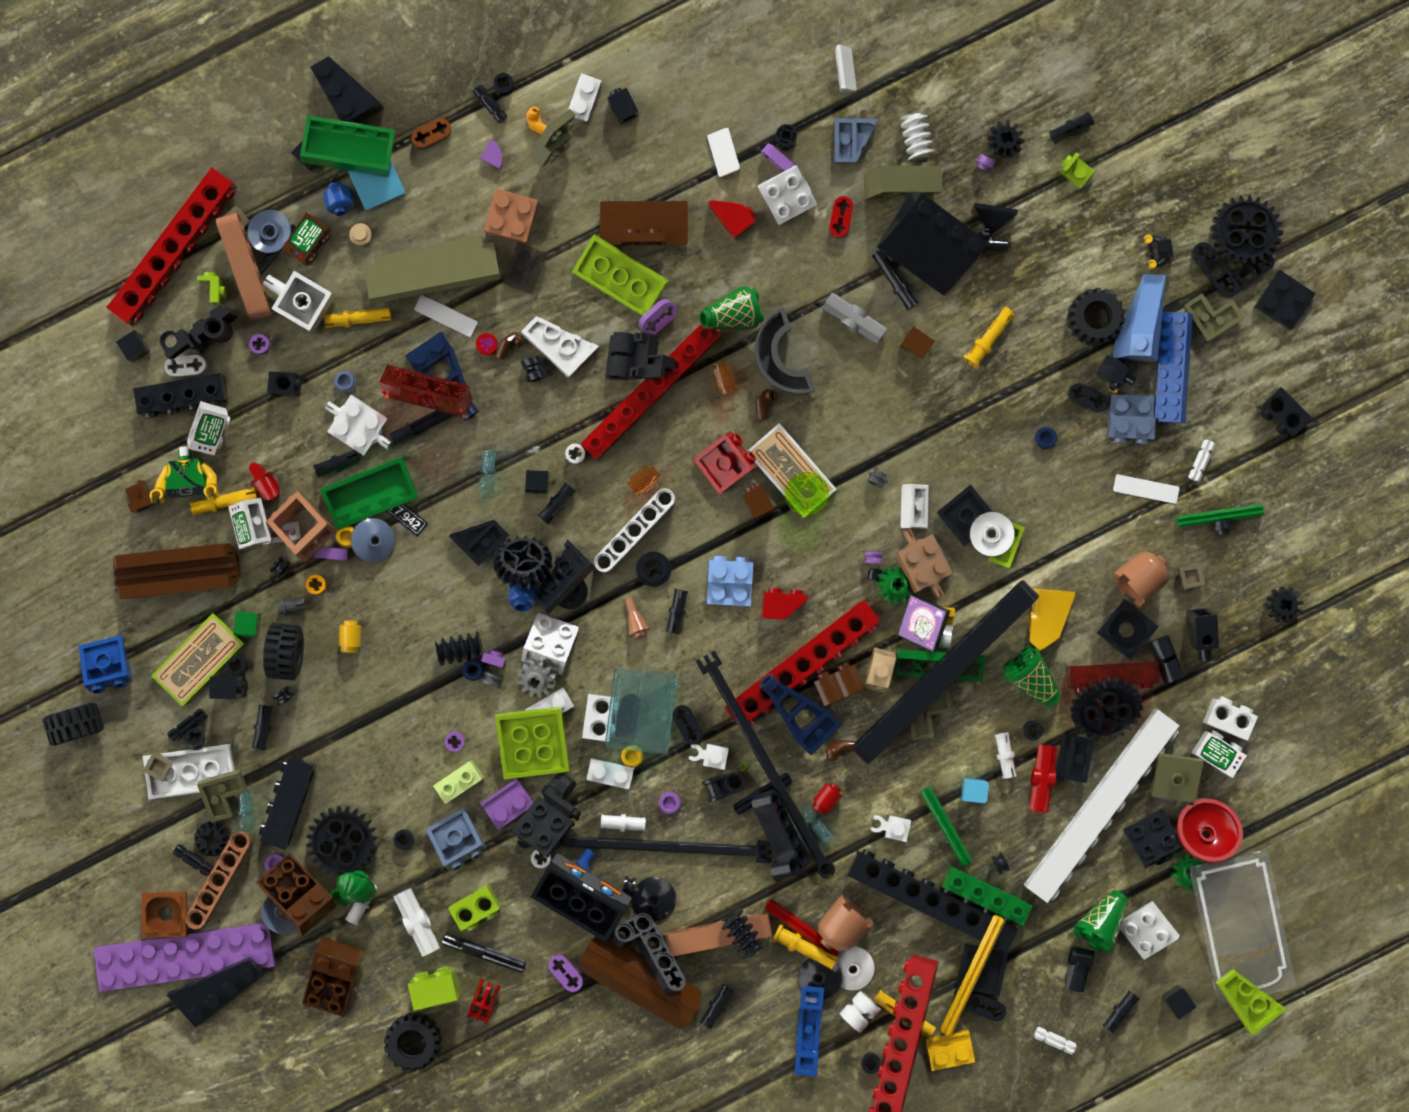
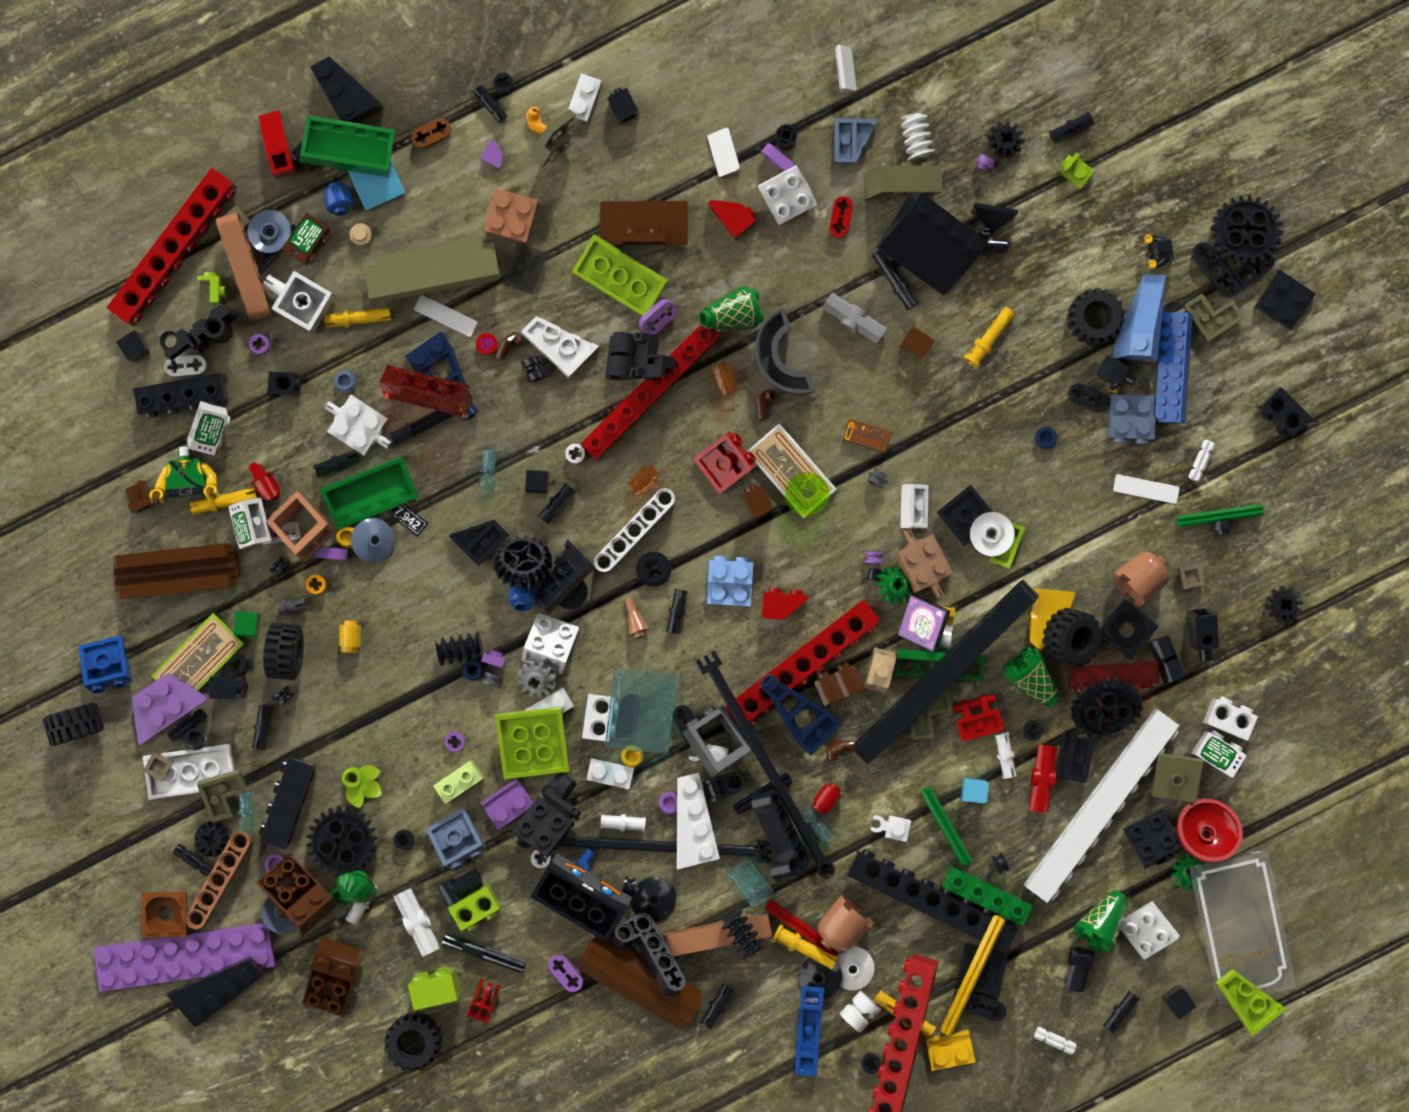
(163, 705): none -> medium lavender wing
(277, 145): none -> red slope
(364, 786): none -> lime plate
(455, 889): none -> black piece
(694, 828): none -> white wing
(701, 750): none -> dark grey window
(750, 882): none -> clear light blue slope
(866, 435): none -> dark orange tile
(979, 724): none -> red plate
(1072, 637): none -> black tyre

